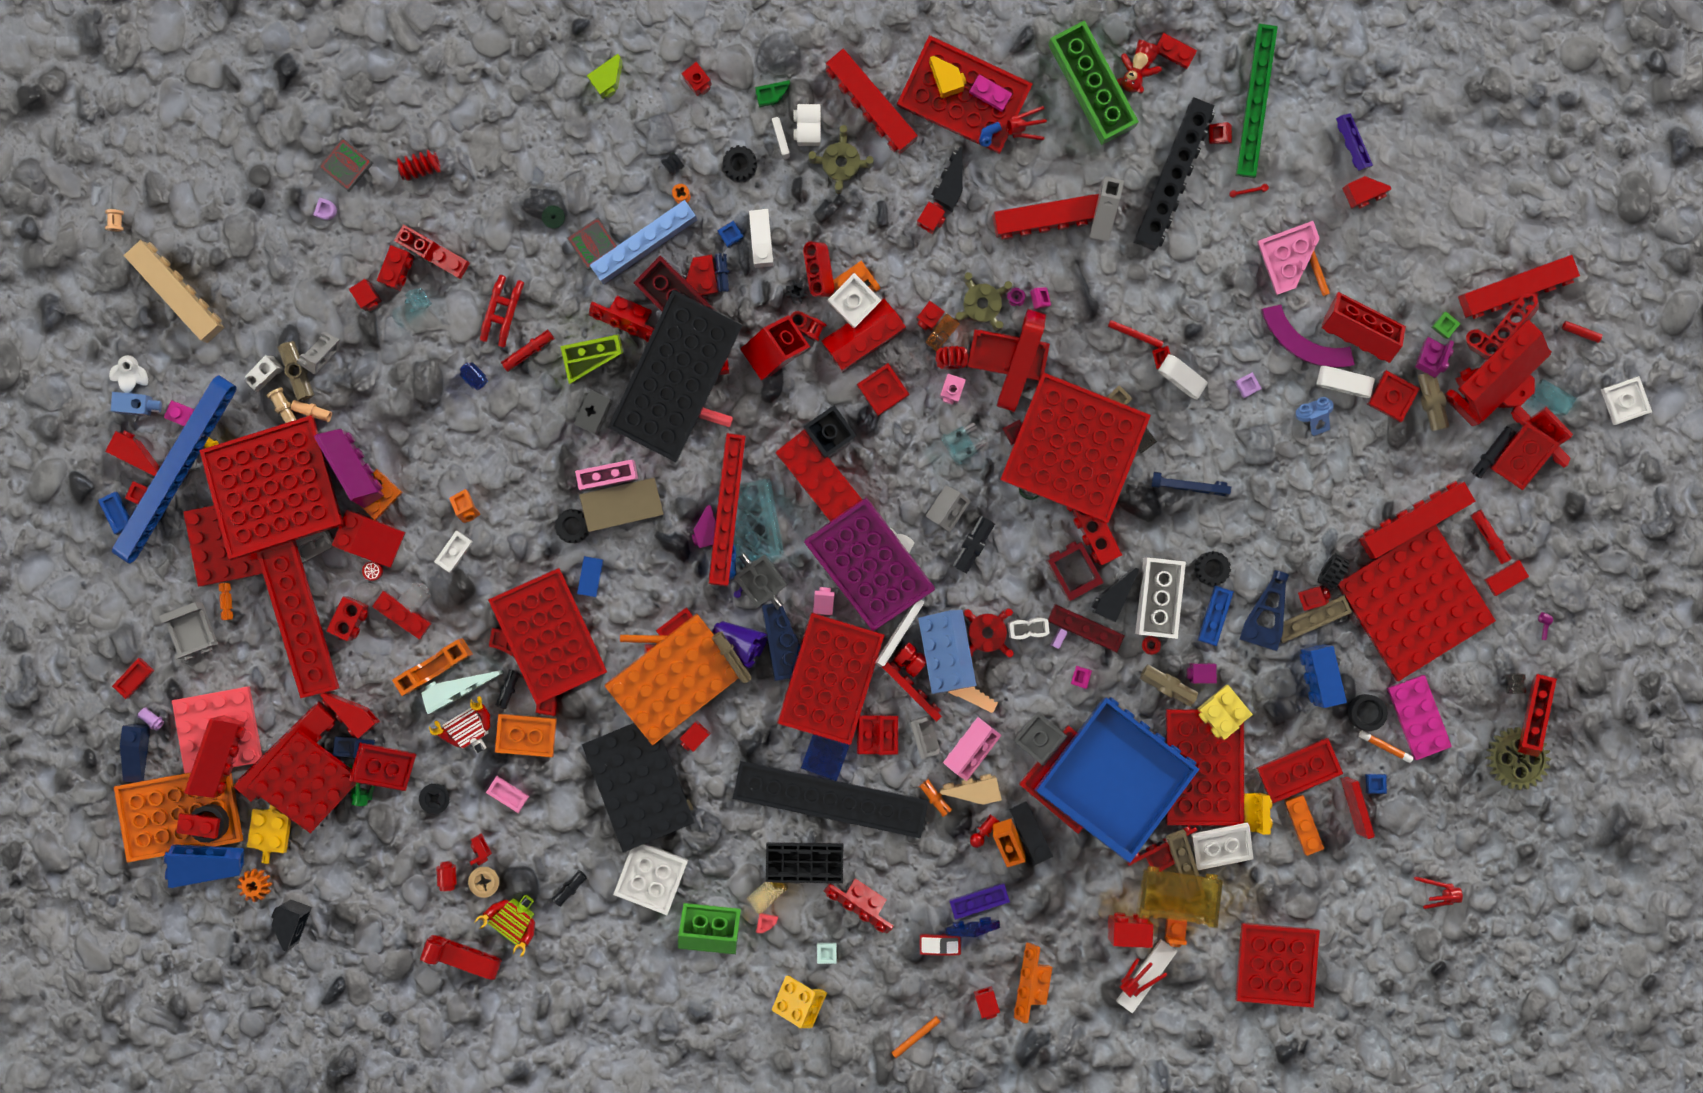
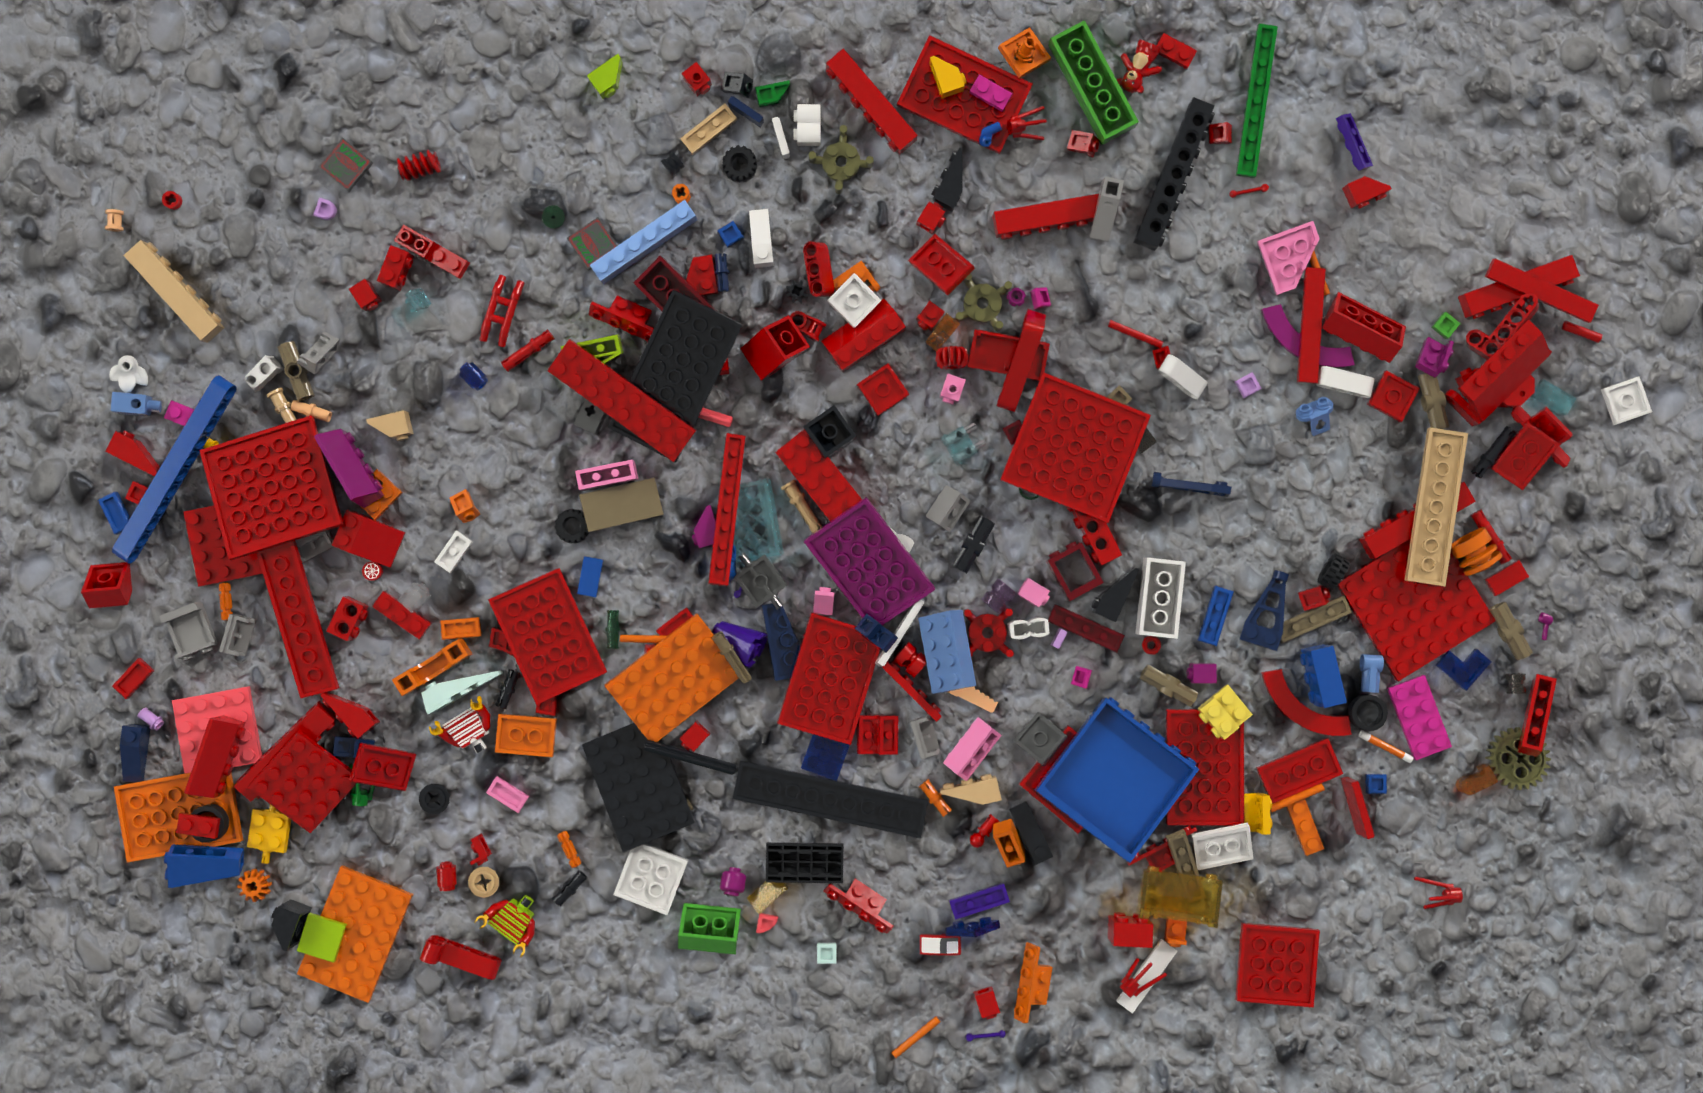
(107, 585): none -> red slope
(170, 194): none -> red bush
(237, 635): none -> light grey hinge
(321, 937): none -> lime tile
(373, 921): none -> orange plate
(394, 425): none -> tan slope
(460, 628): none -> orange plate
(569, 849): none -> orange axle
(613, 629): none -> clear green pin
(621, 400): none -> red plate
(690, 757): none -> black axle
(708, 129): none -> tan plate
(733, 882): none -> magenta head
(737, 84): none -> black bracket
(746, 111): none -> dark blue tile
(798, 500): none -> tan pin
(798, 1002): yellow bracket -> none
(876, 633): none -> dark blue slope
(941, 264): none -> red tile
(969, 1037): none -> dark purple hinge
(998, 596): none -> clear purple wheel
(1029, 50): none -> orange plate
(1033, 593): none -> bright pink slope
(1083, 143): none -> red bracket
(1224, 568): black tyre -> none
(1297, 797): none -> orange bar
(1300, 714): none -> red tile
(1311, 325): none -> red tile
(1371, 667): none -> medium blue piece
(1436, 506): none -> tan plate
(1464, 672): none -> clear blue plate
(1476, 553): none -> orange wheel
(1478, 781): none -> clear orange leg
(1510, 631): none -> dark tan piece
(1545, 291): none -> red tile

